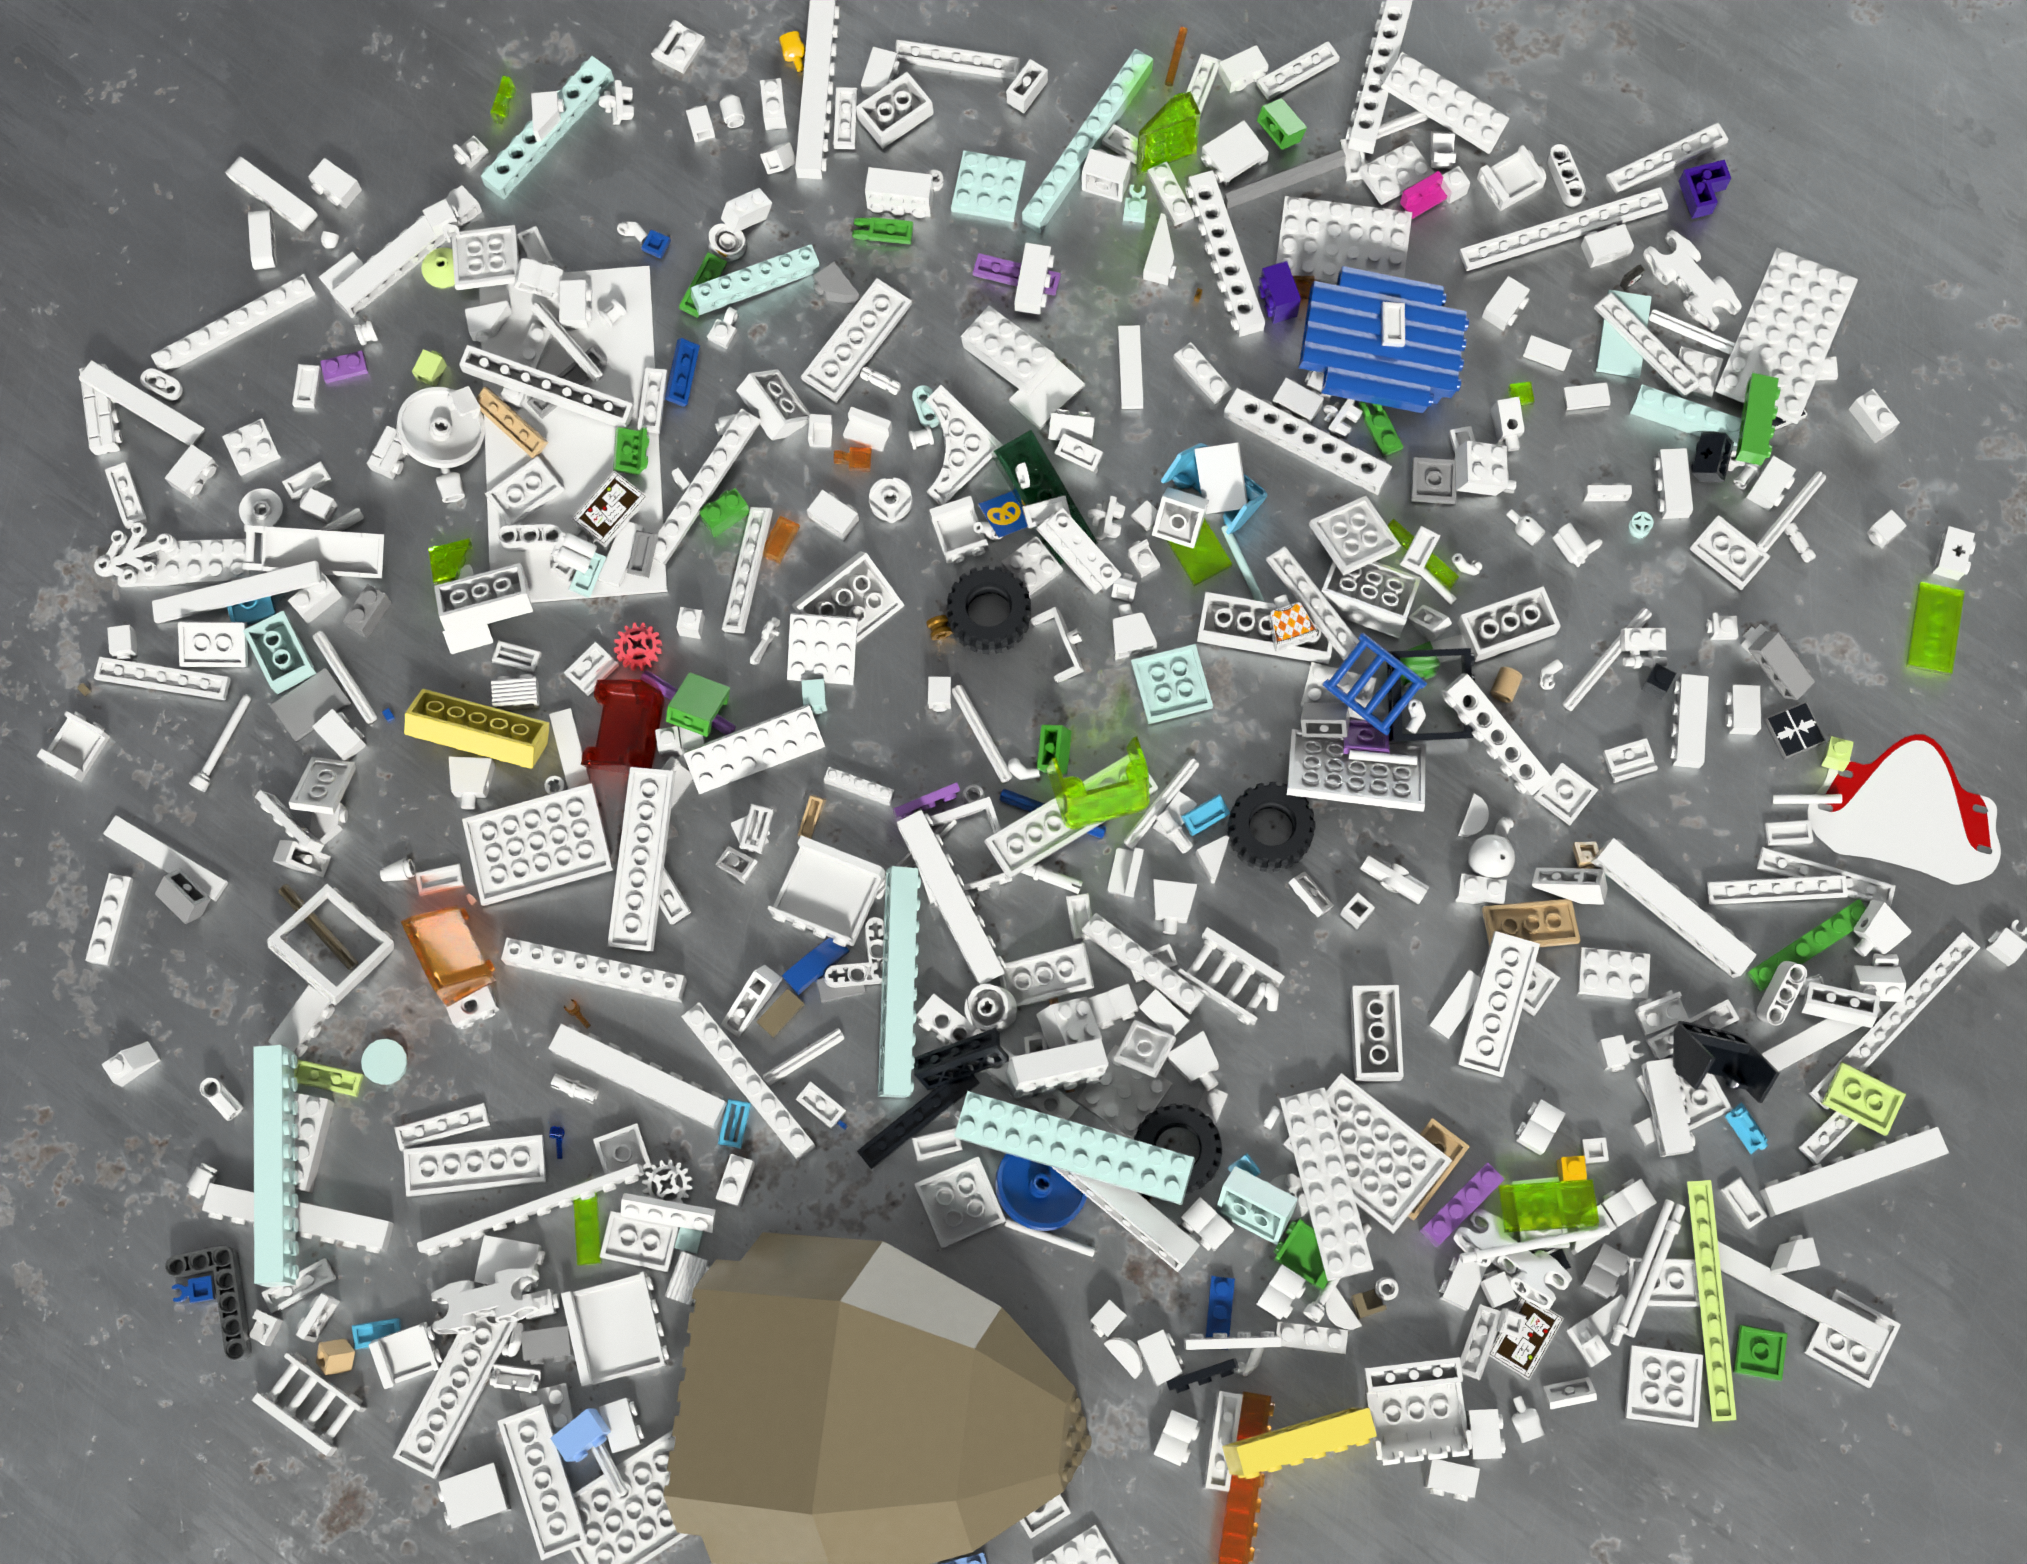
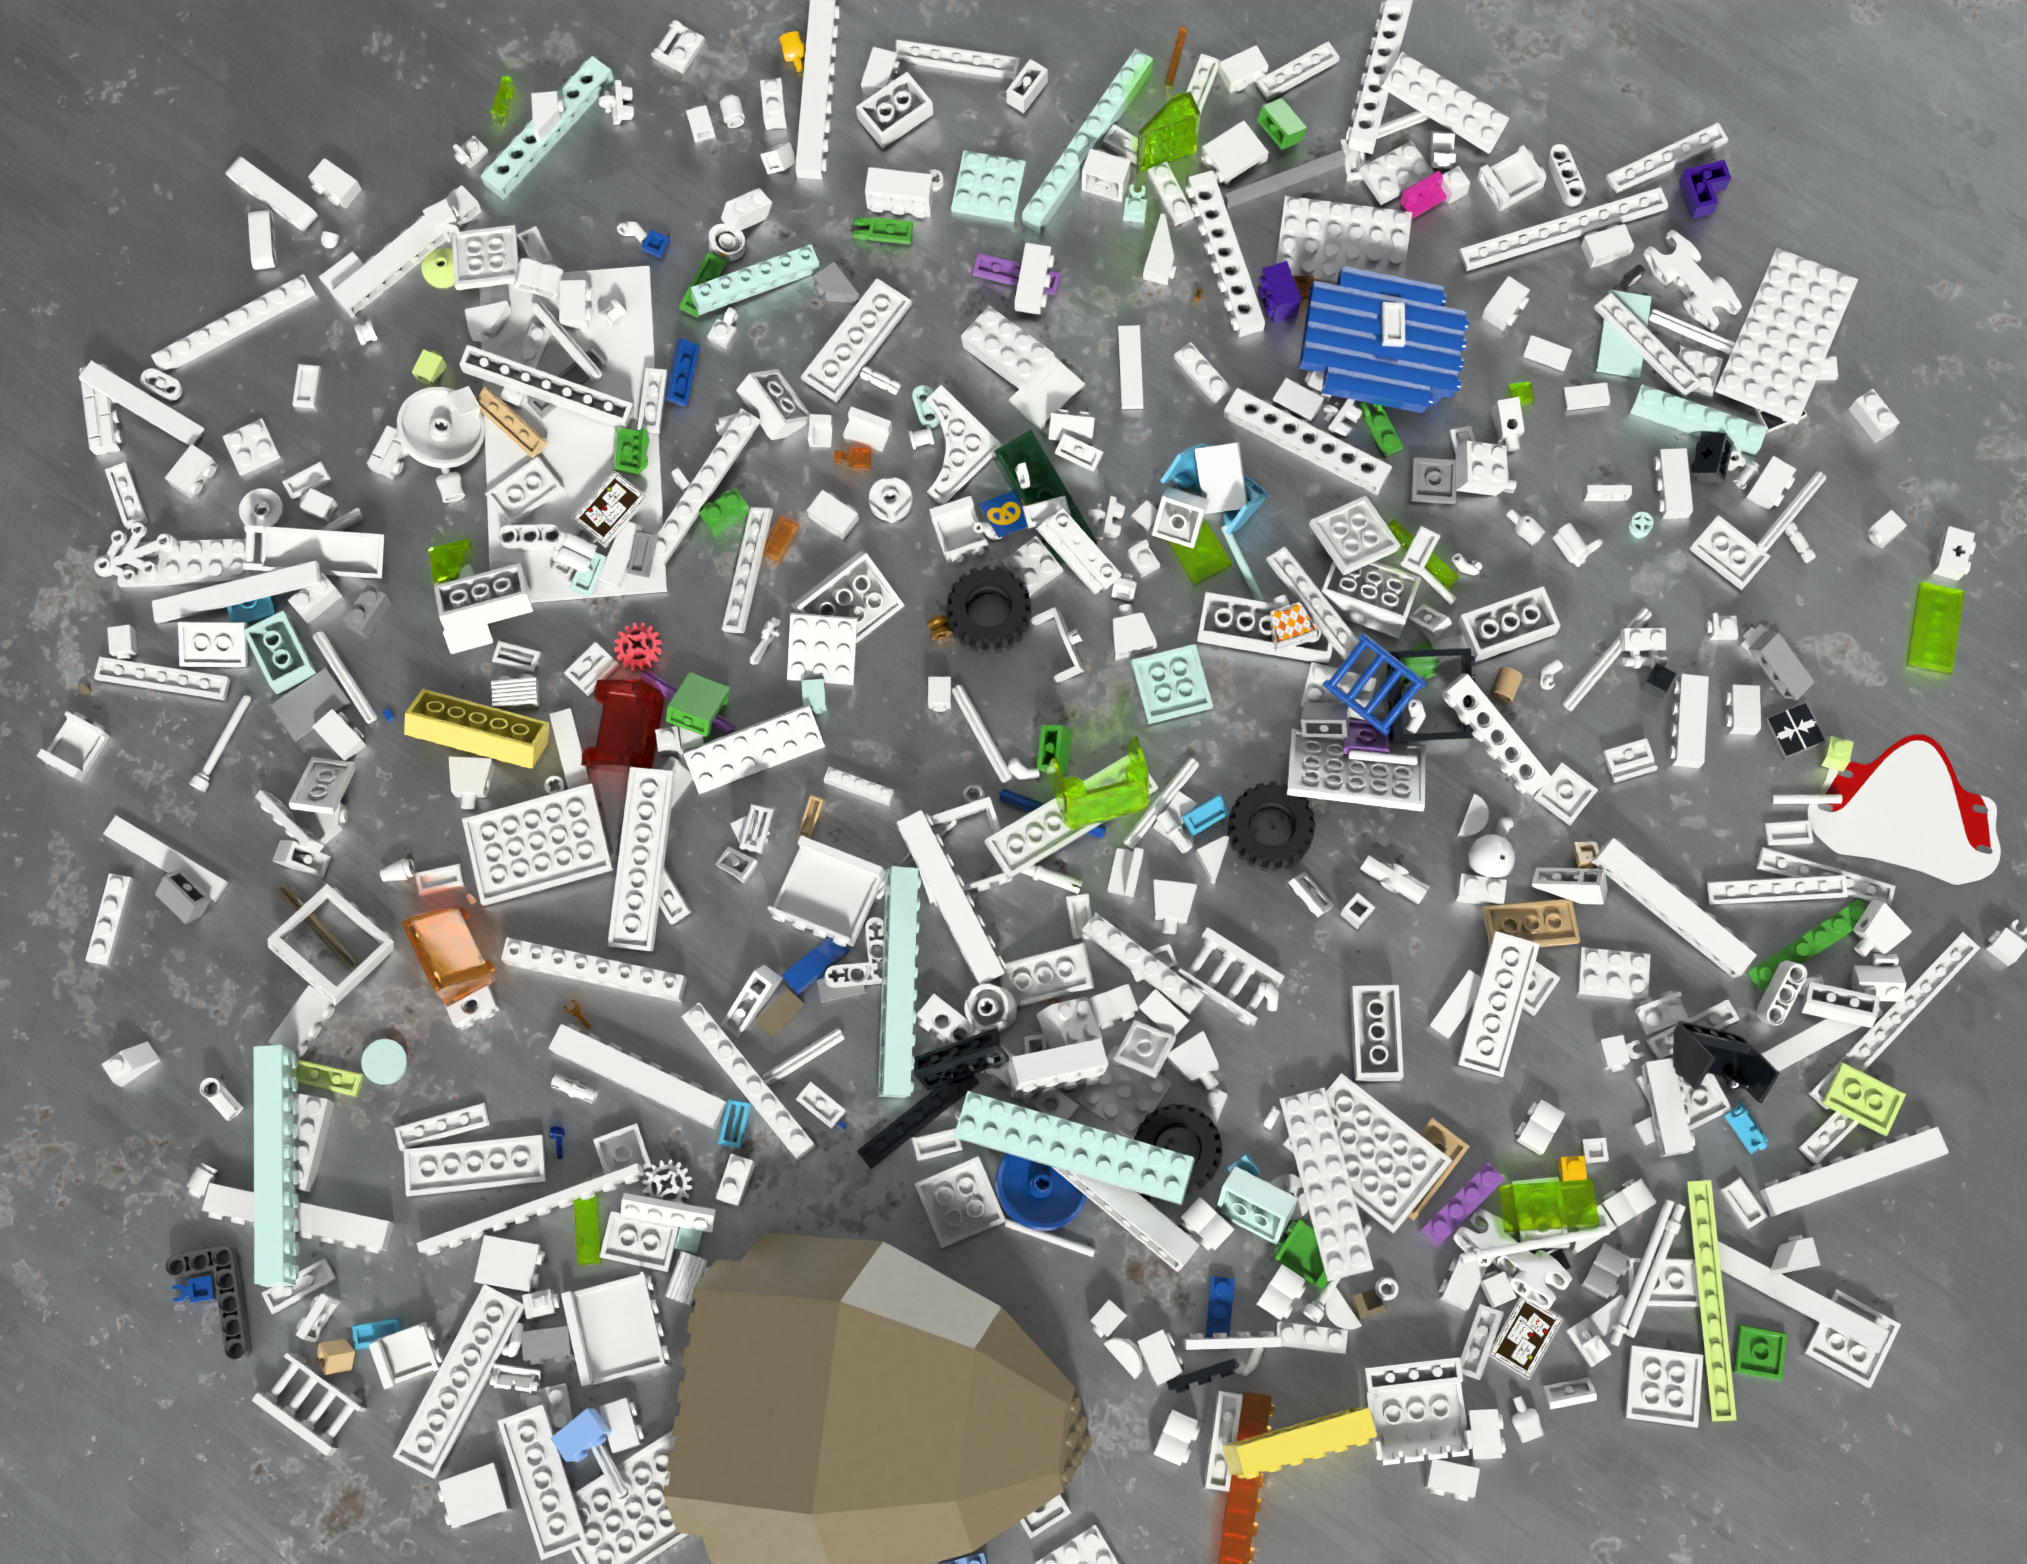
(265, 1327): white panel -> none
(344, 367): medium lavender plate -> none
(497, 1299): white piece -> none
(690, 622): white brick -> none
(845, 118): white plate -> none
(927, 802): medium lavender plate -> none
(1511, 1323): white tile -> none
(1757, 418): bright green brick -> none

